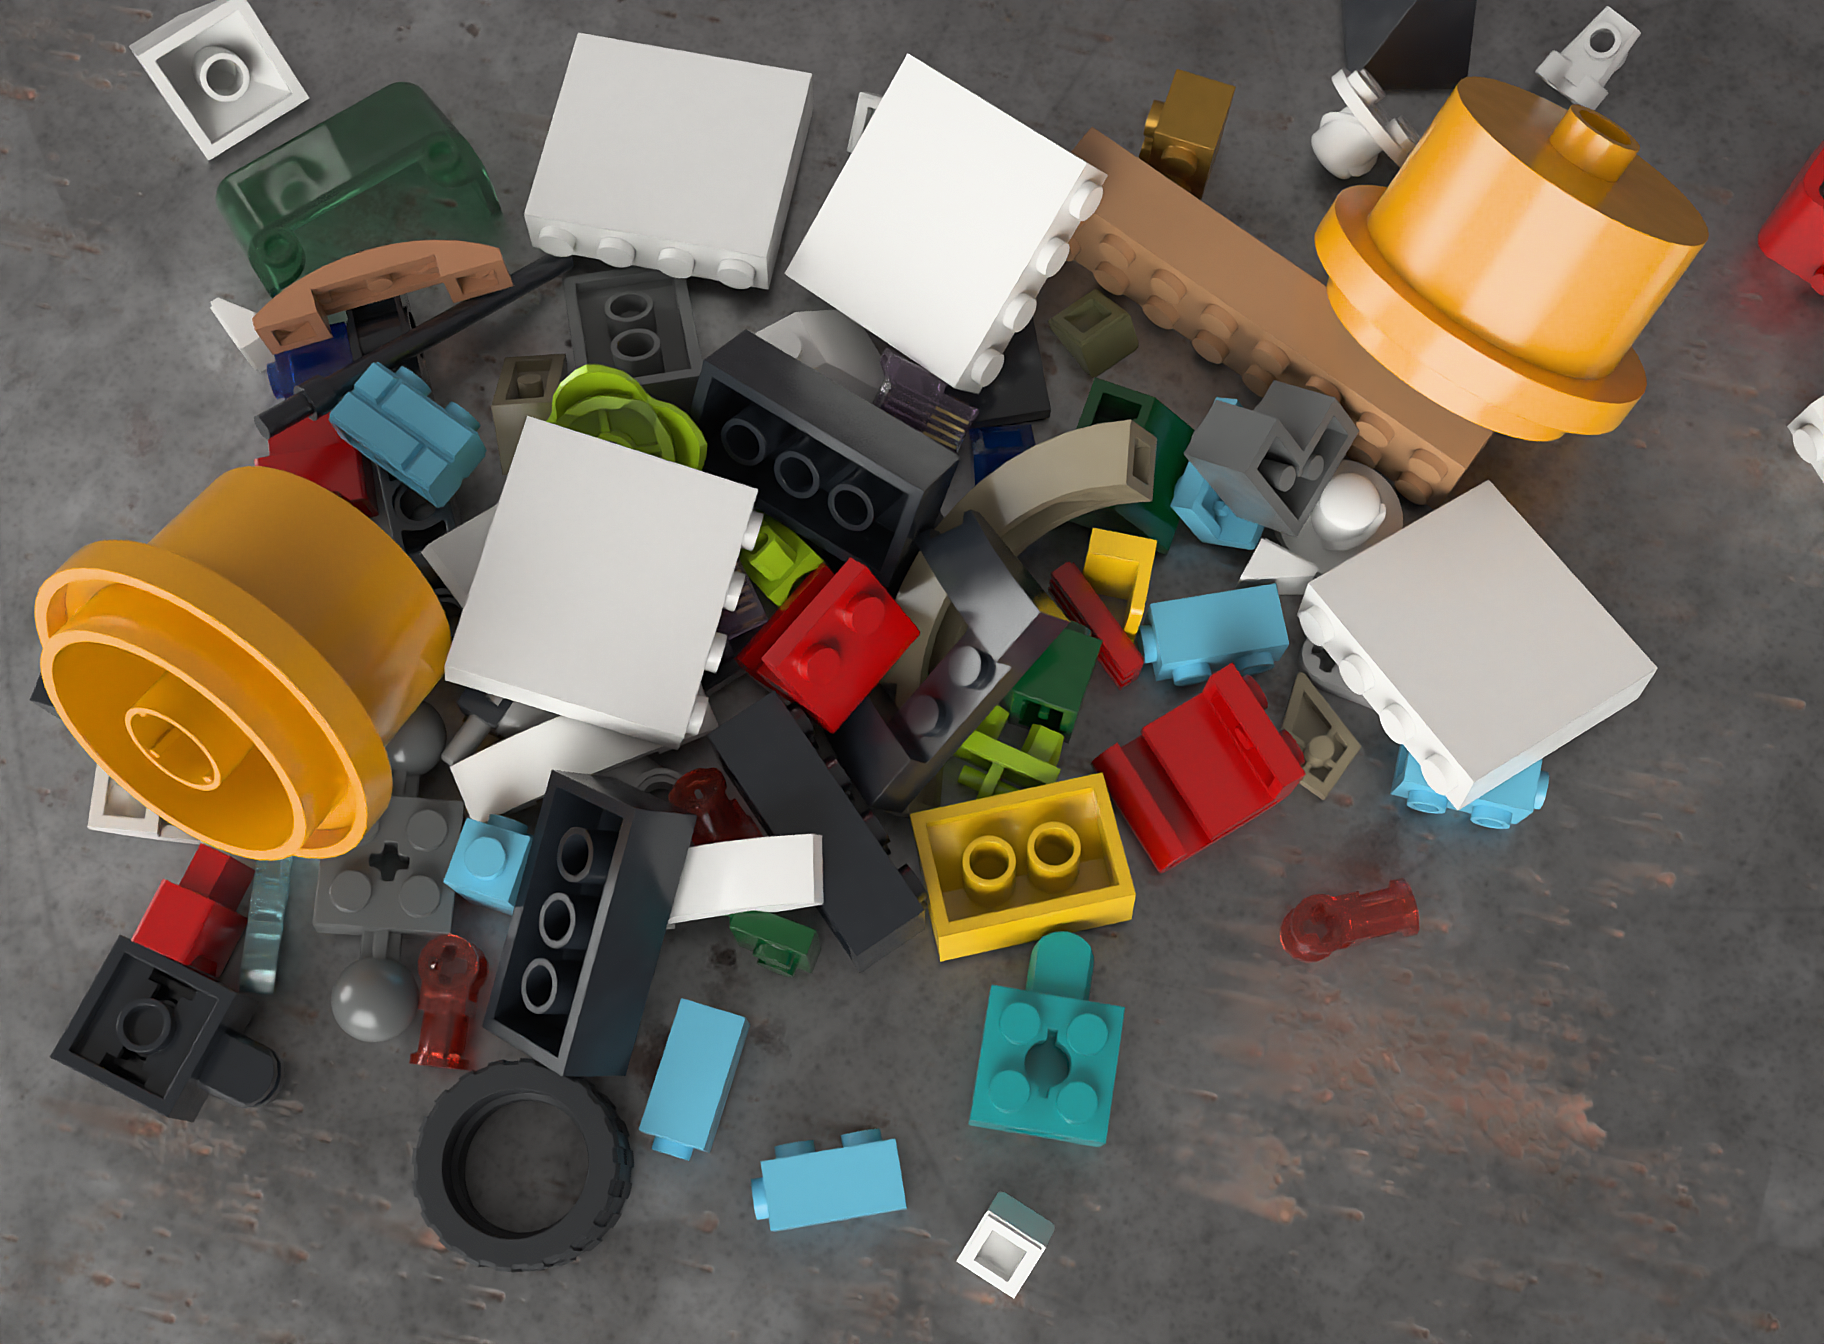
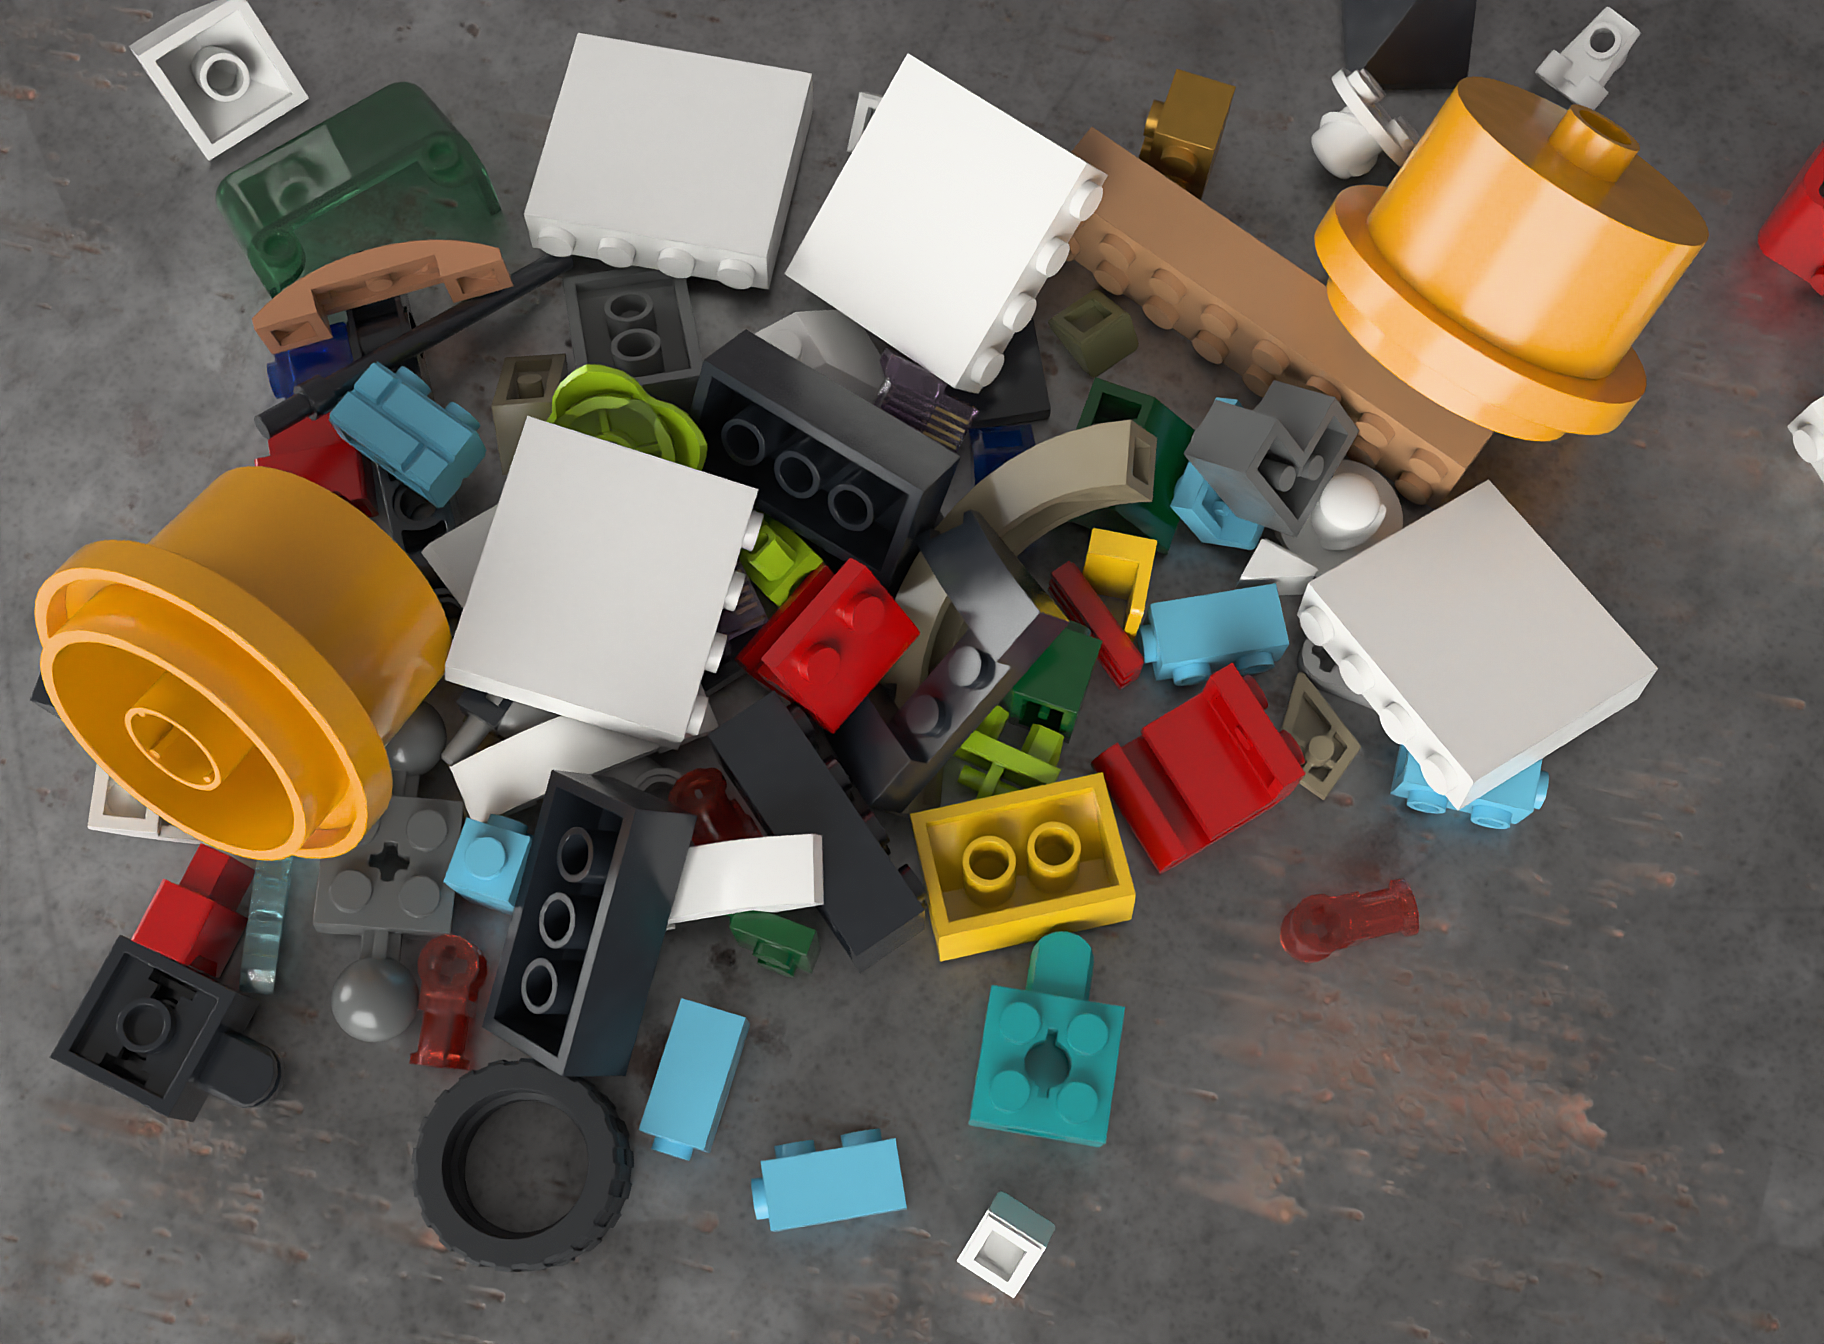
(239, 326): white slope -> none

